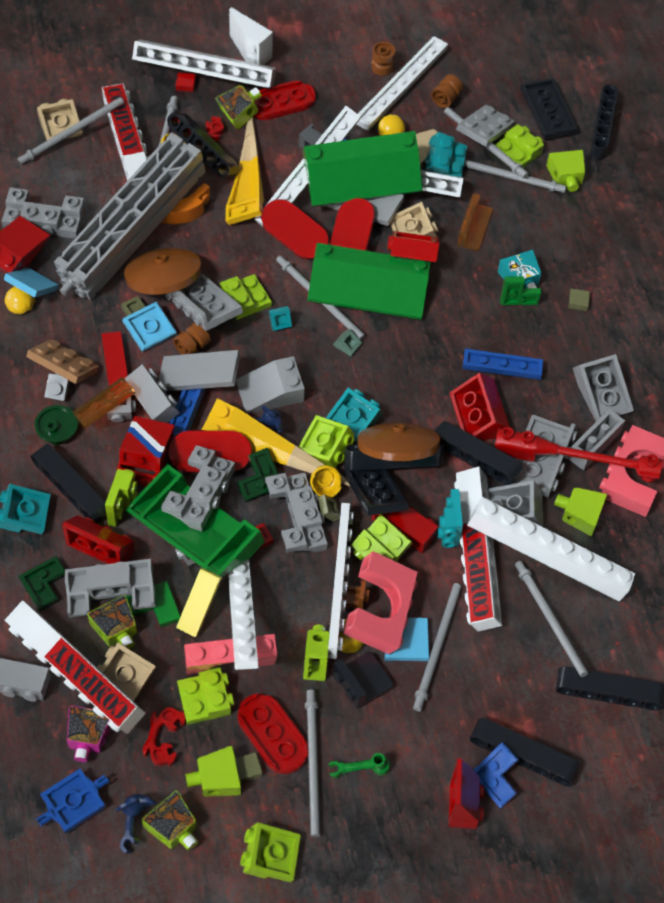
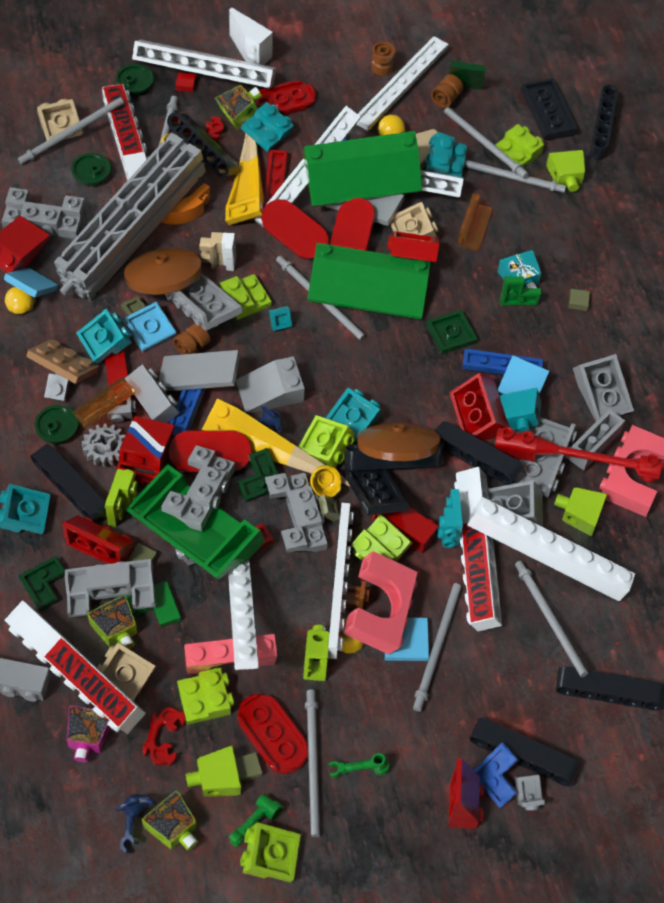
(72, 800): blue plate -> none
(91, 169): none -> dark green piece
(103, 444): none -> light grey gear
(104, 336): none -> teal plate
(135, 78): none -> dark green piece
(141, 553): none -> olive tile
(199, 602): light yellow tile -> none
(219, 250): none -> hips
(267, 126): none -> teal plate
(267, 807): none -> green brick
(275, 173): none -> red tile
(309, 136): dark grey brick -> none
(348, 342): sand green slope -> none
(362, 679): black bracket -> none
(451, 332): none -> dark green tile
(470, 74): none -> dark green tile
(485, 125): light grey plate -> none
(522, 376): none -> medium azure tile
(522, 409): none -> teal torso
(529, 791): none -> light grey bracket

